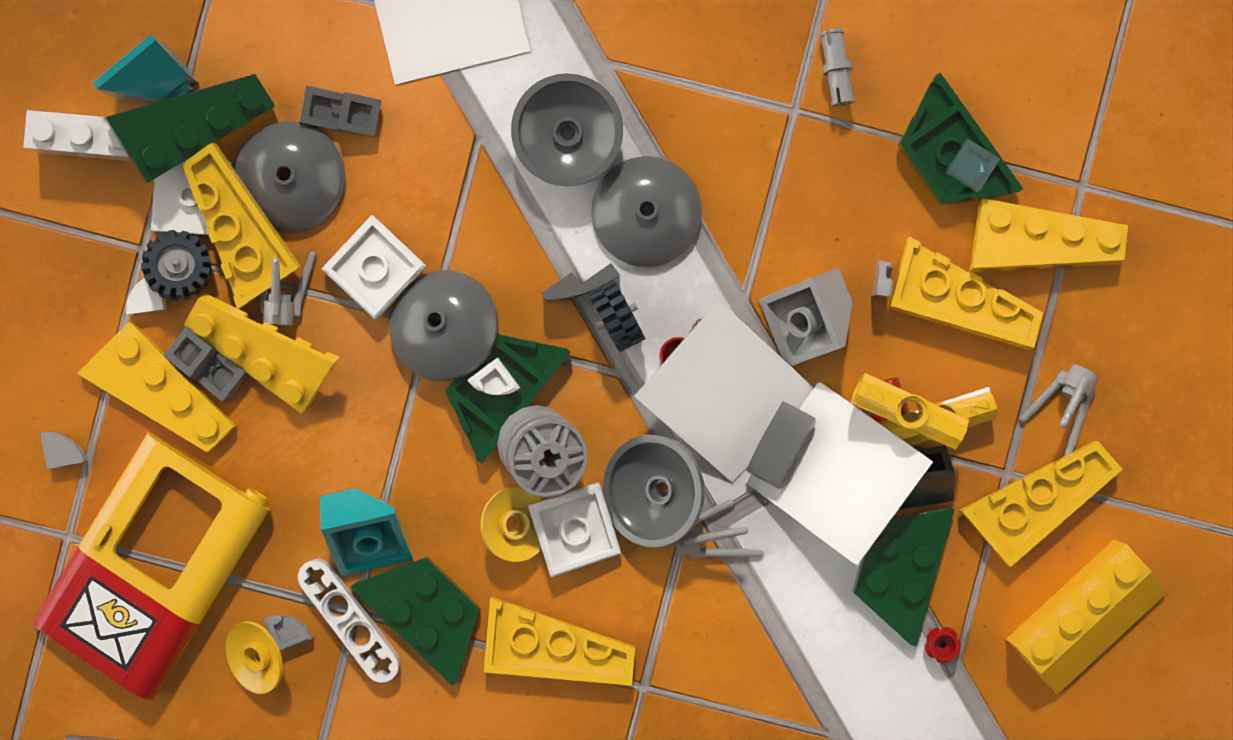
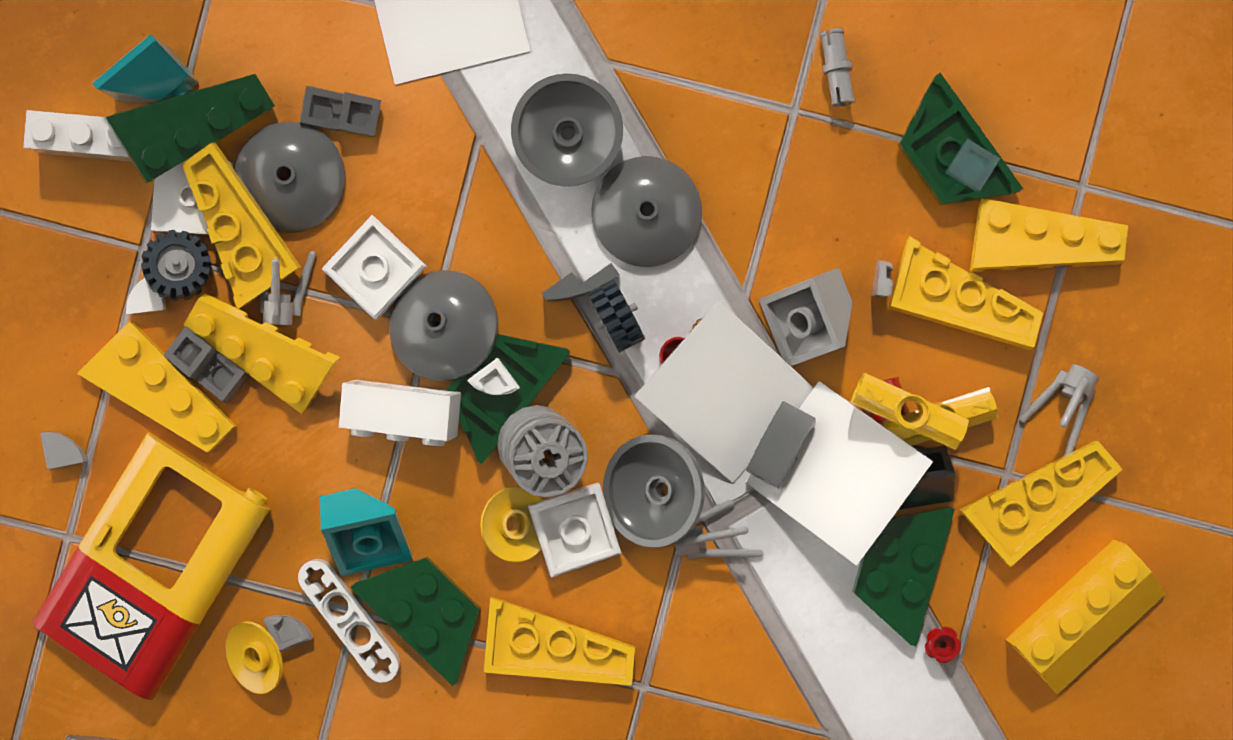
(399, 411): none -> white brick

